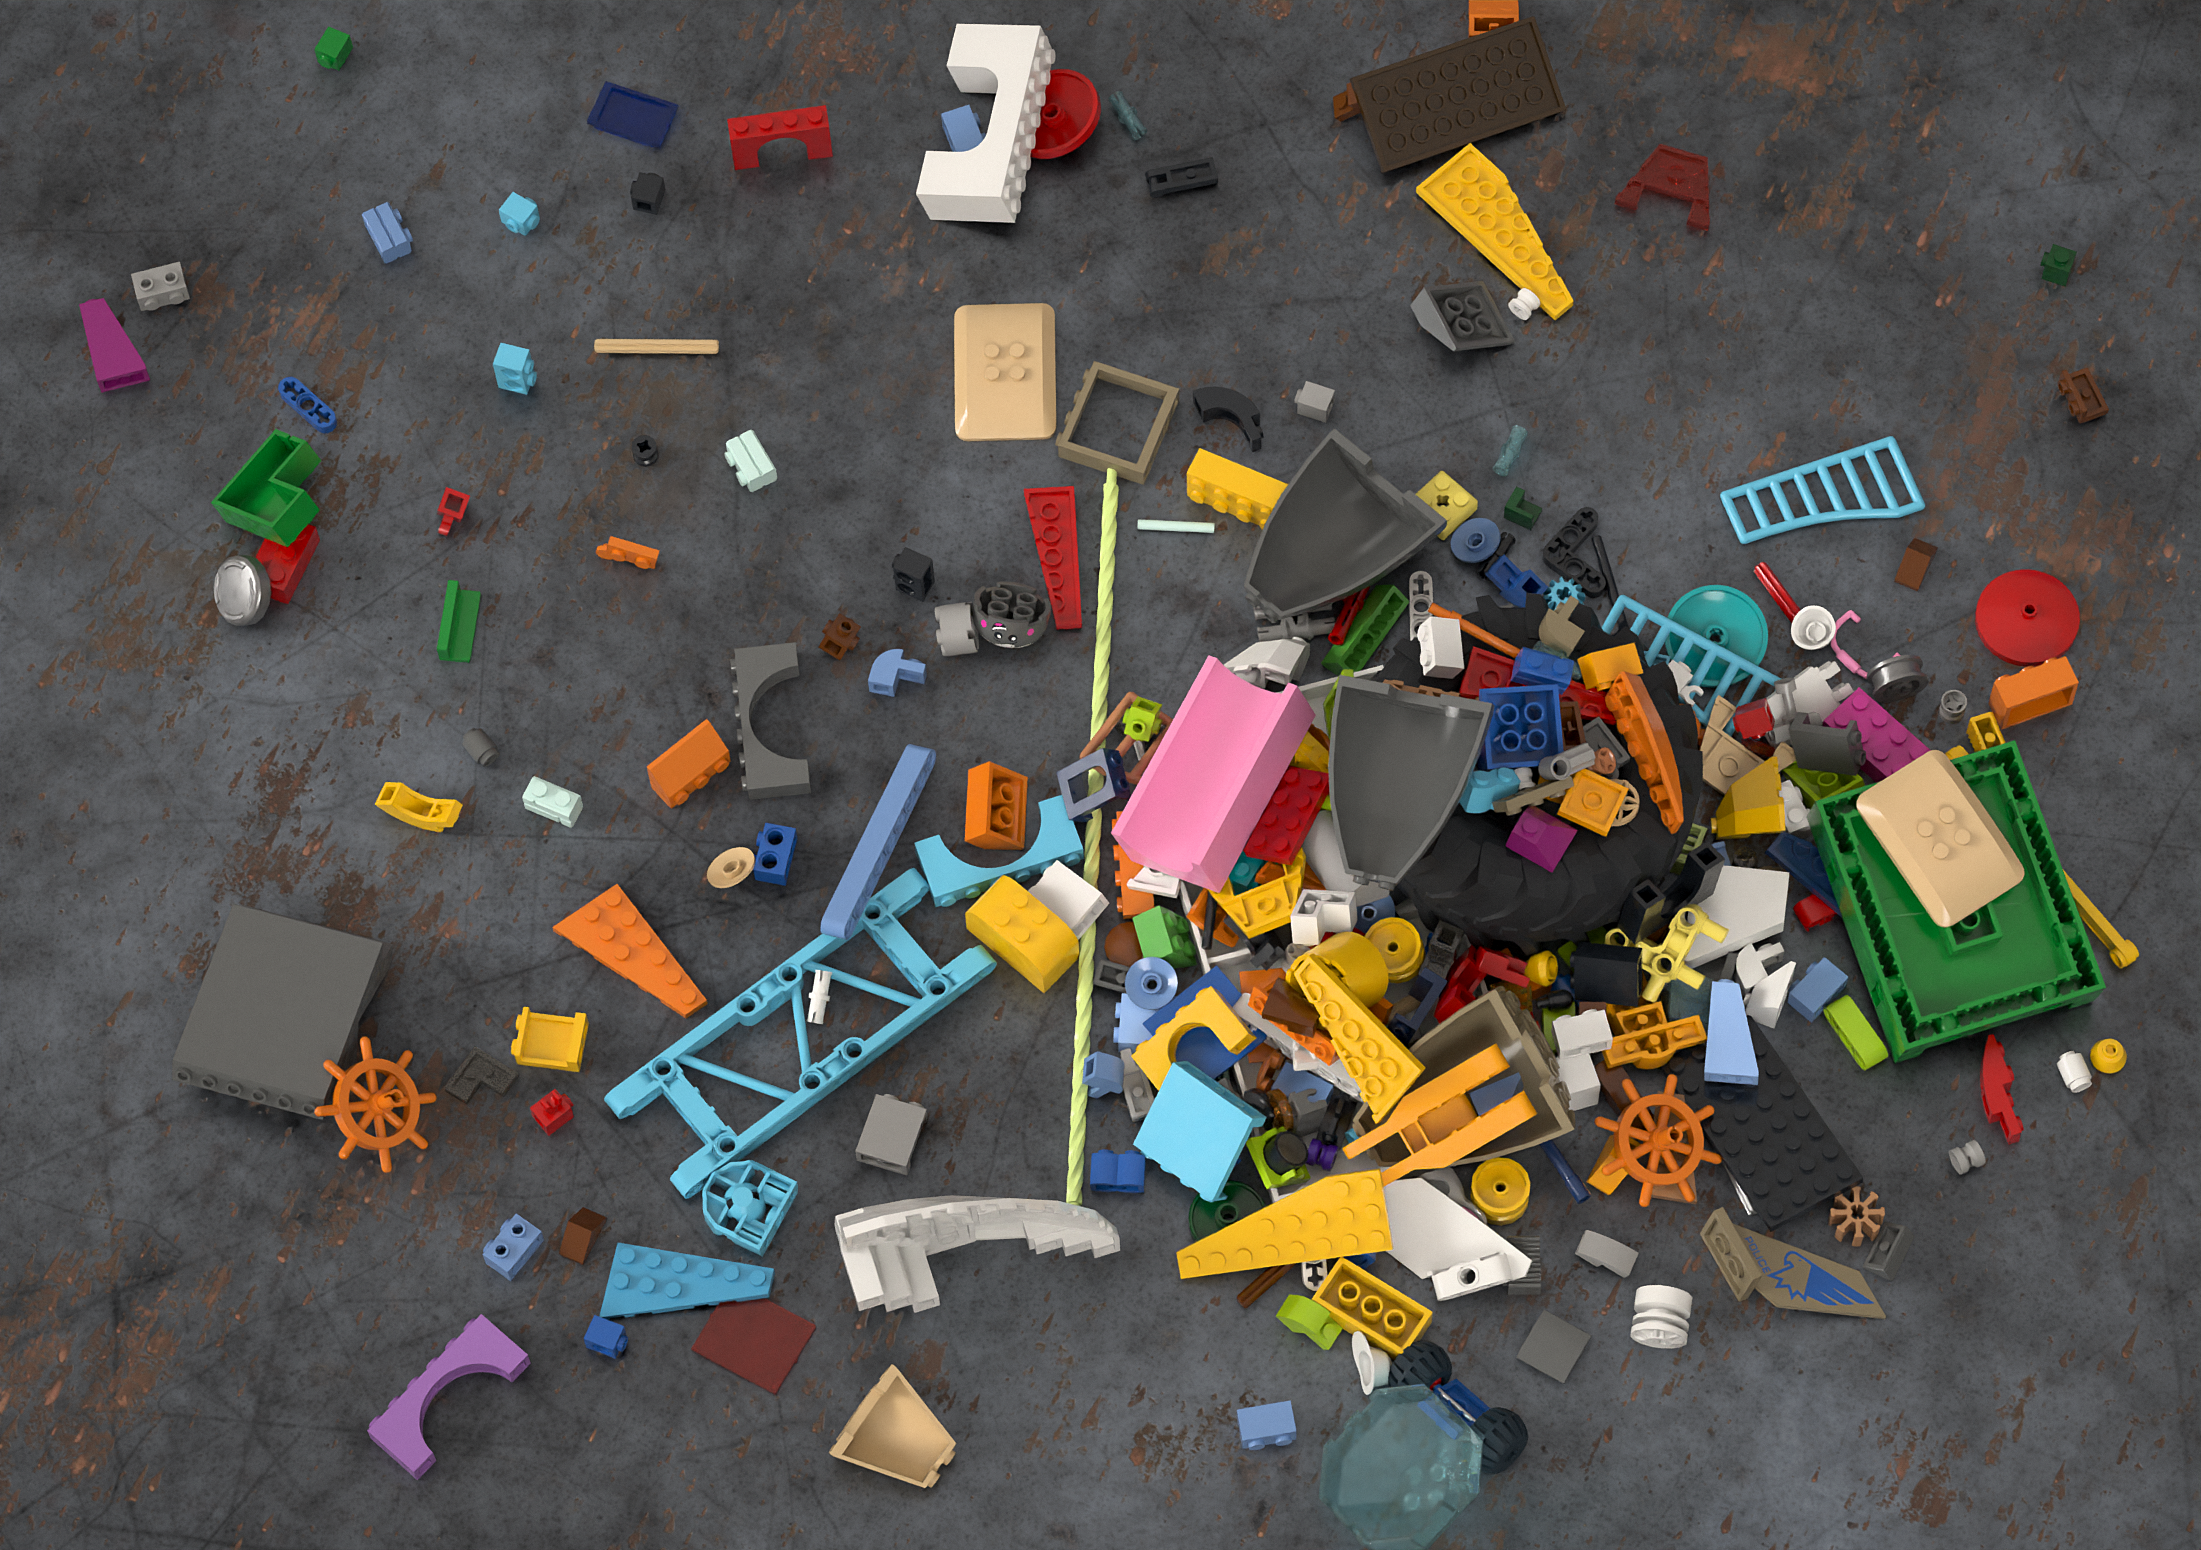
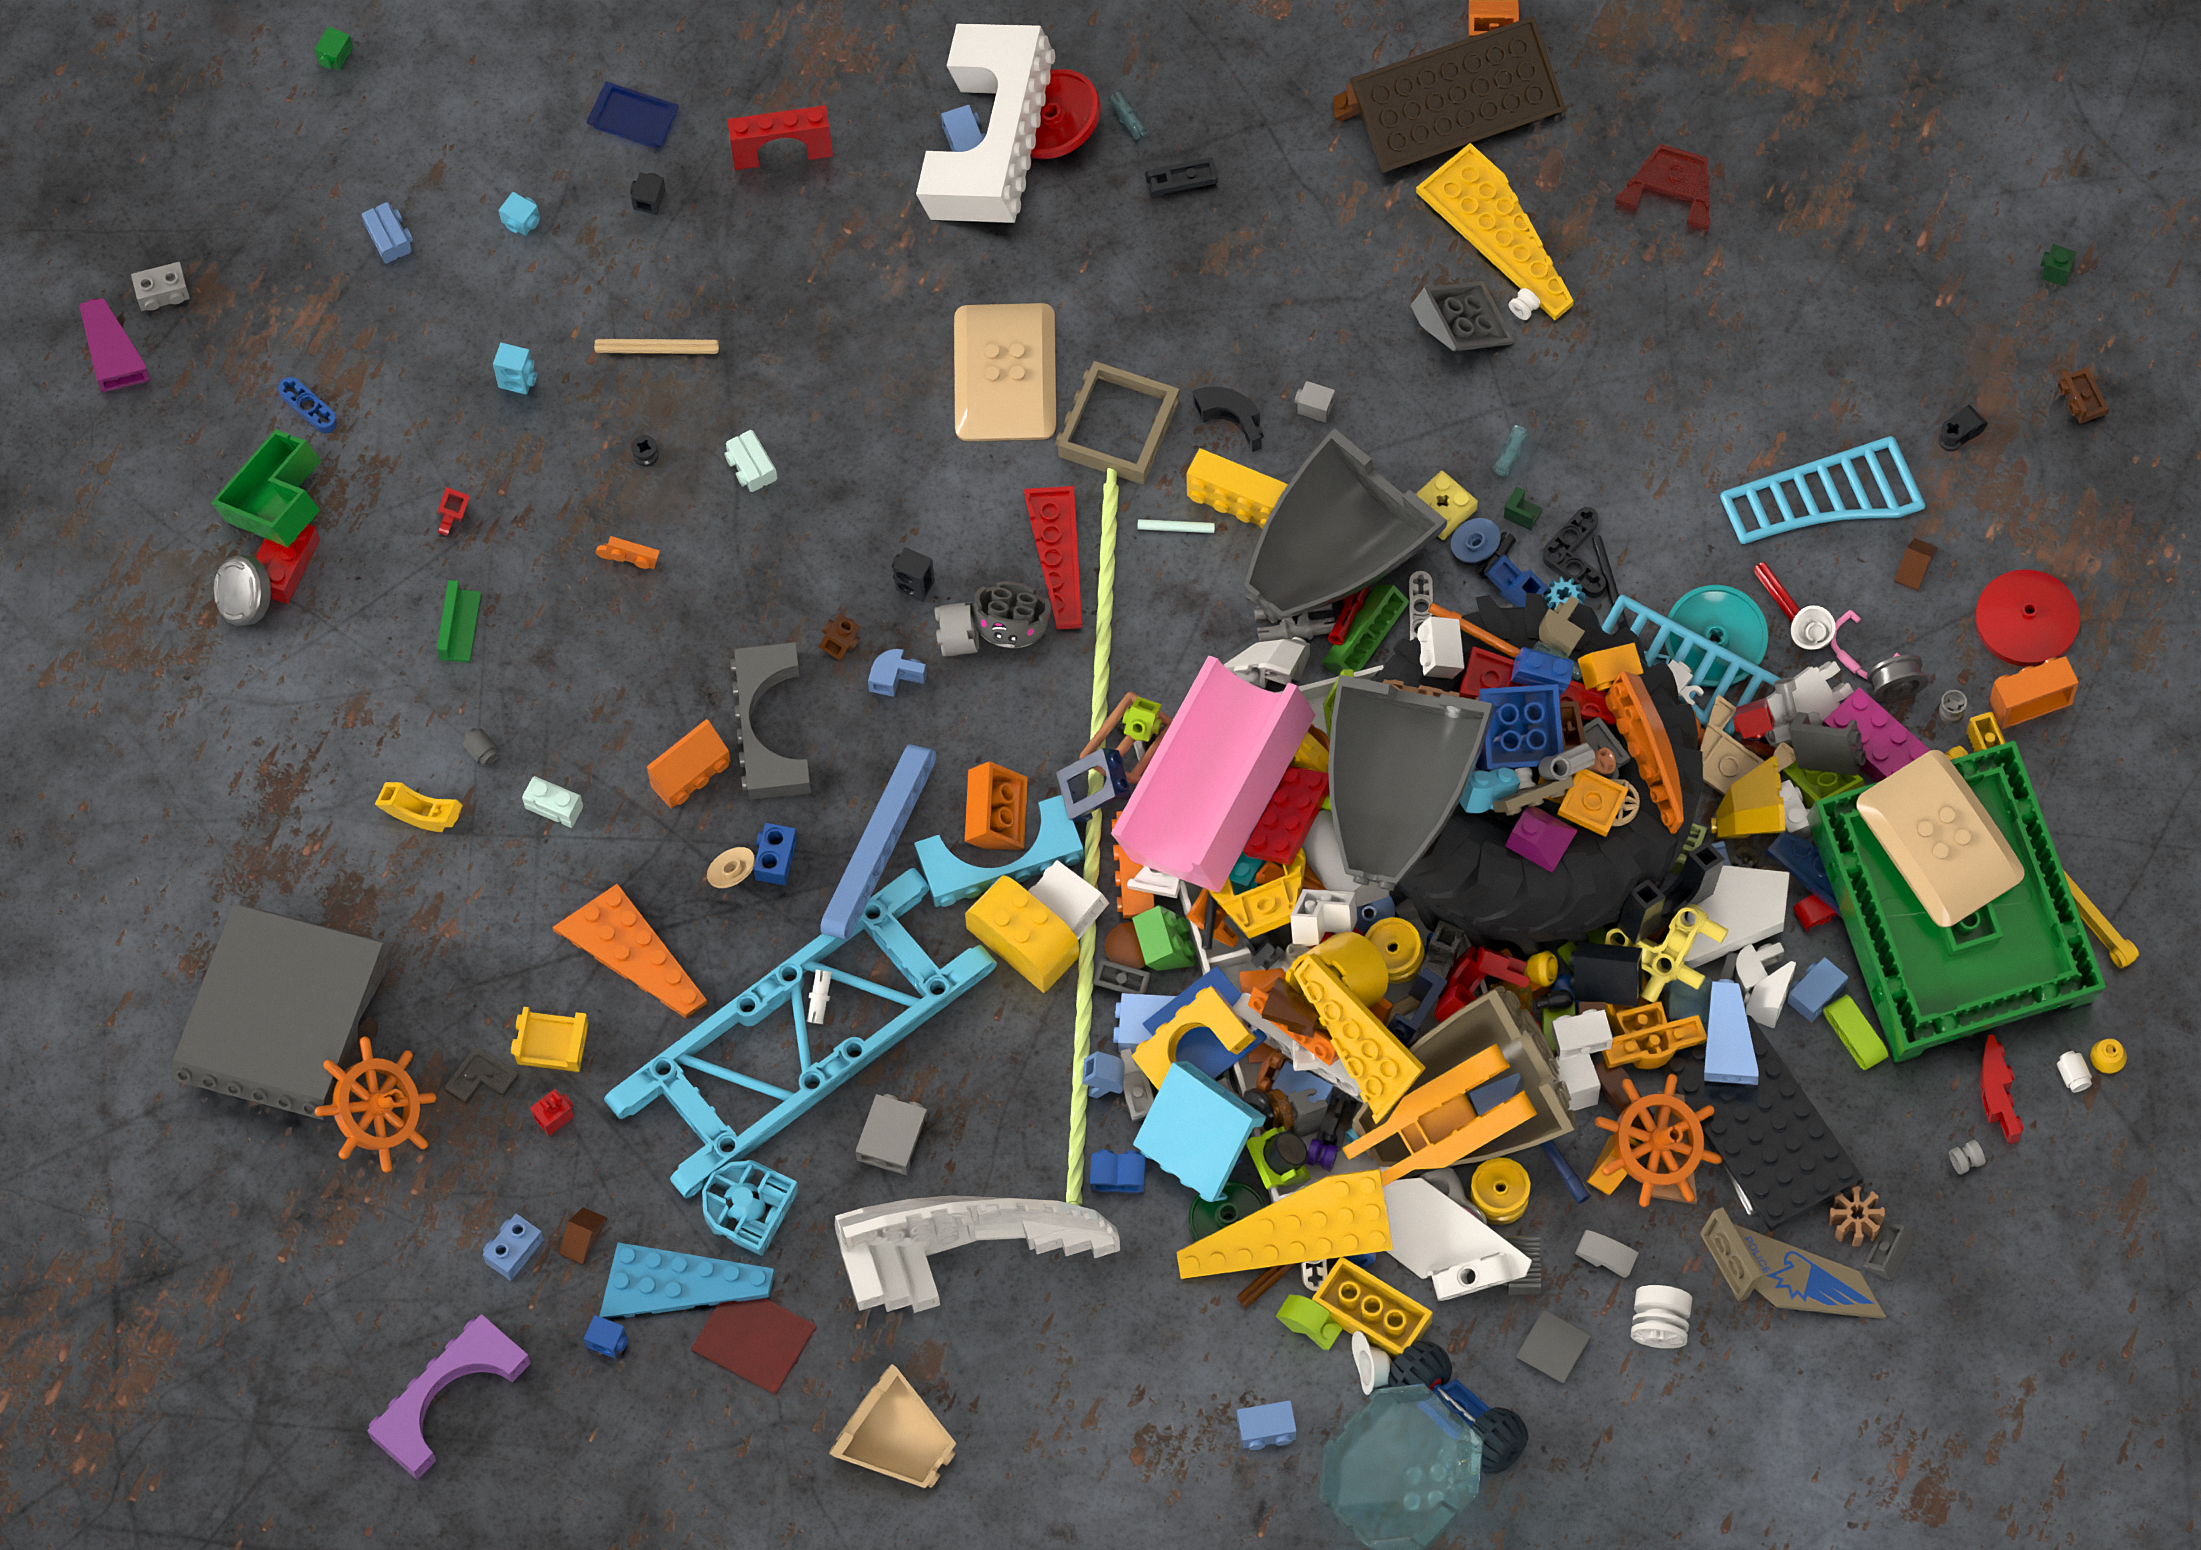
(1145, 971): medium blue dish -> none
(1961, 428): none -> black piece

